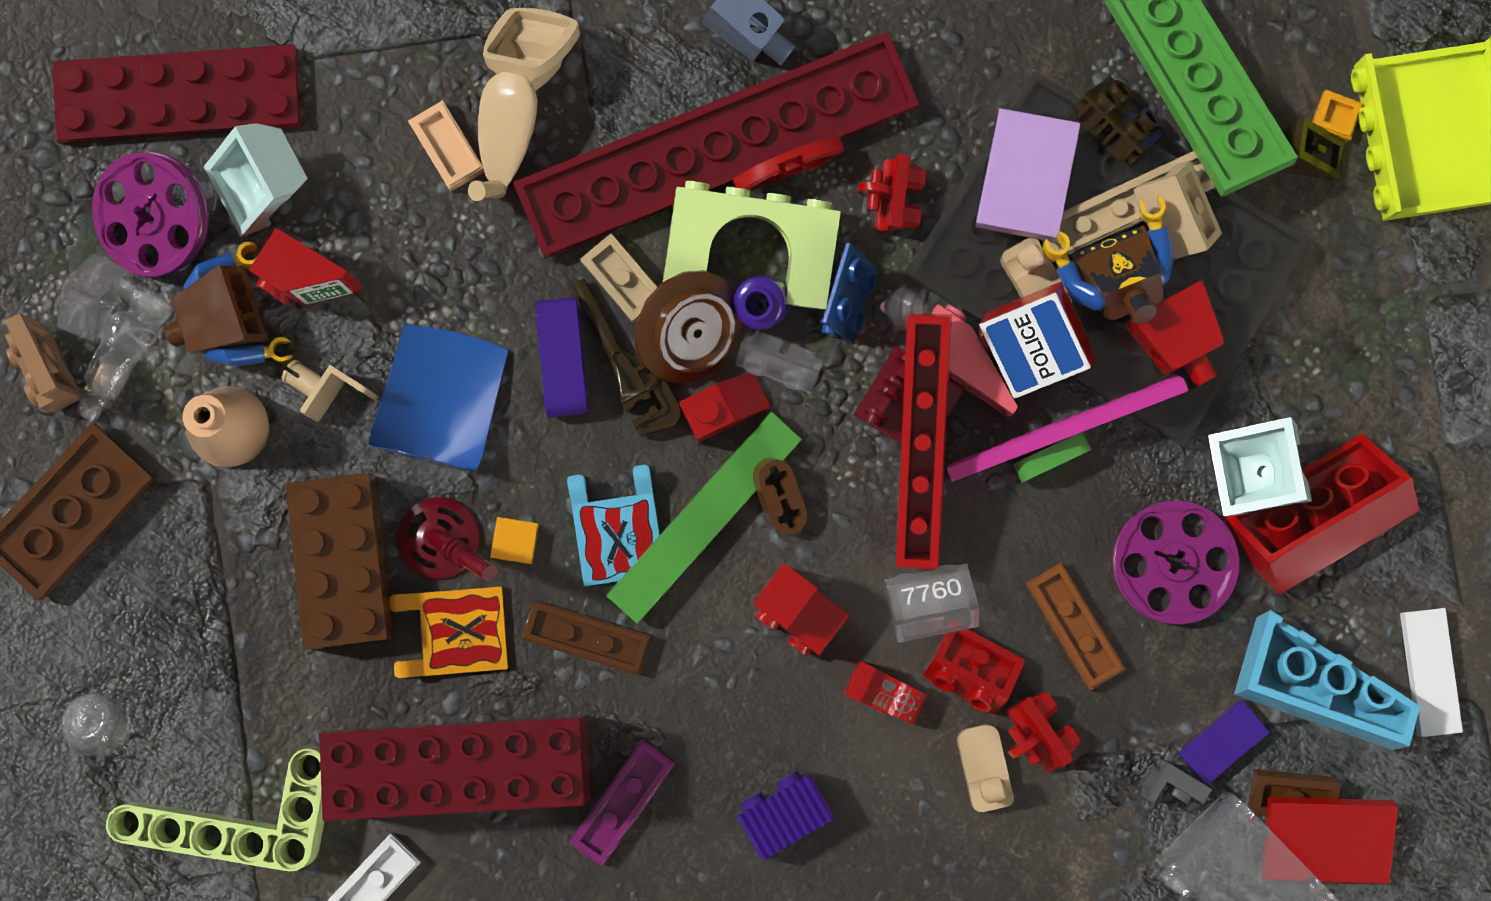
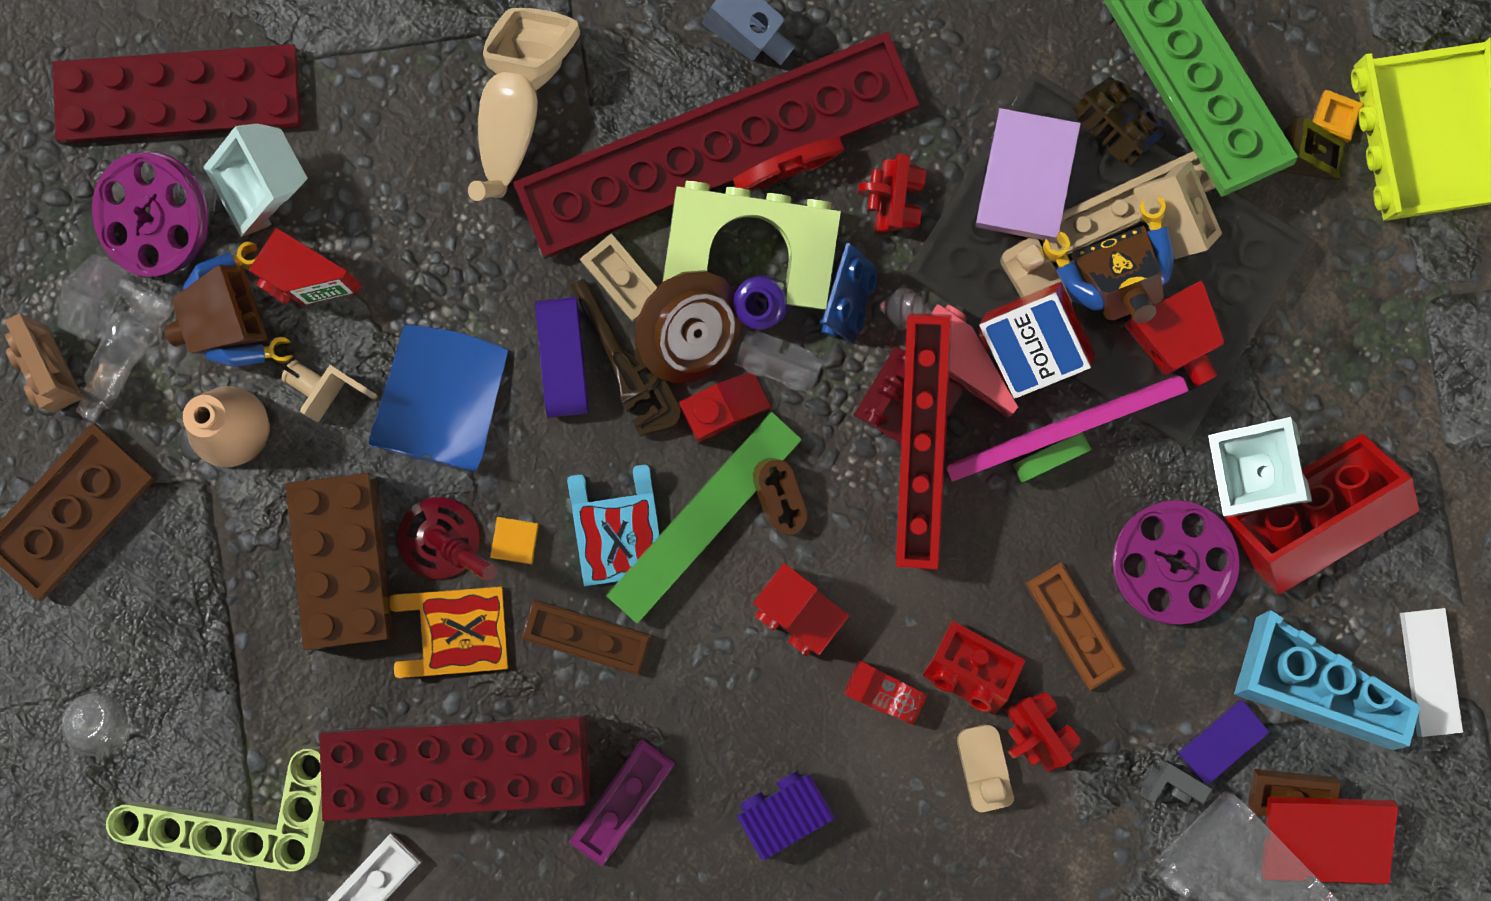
(446, 146): light nougat tile -> none
(932, 602): clear brick -> none

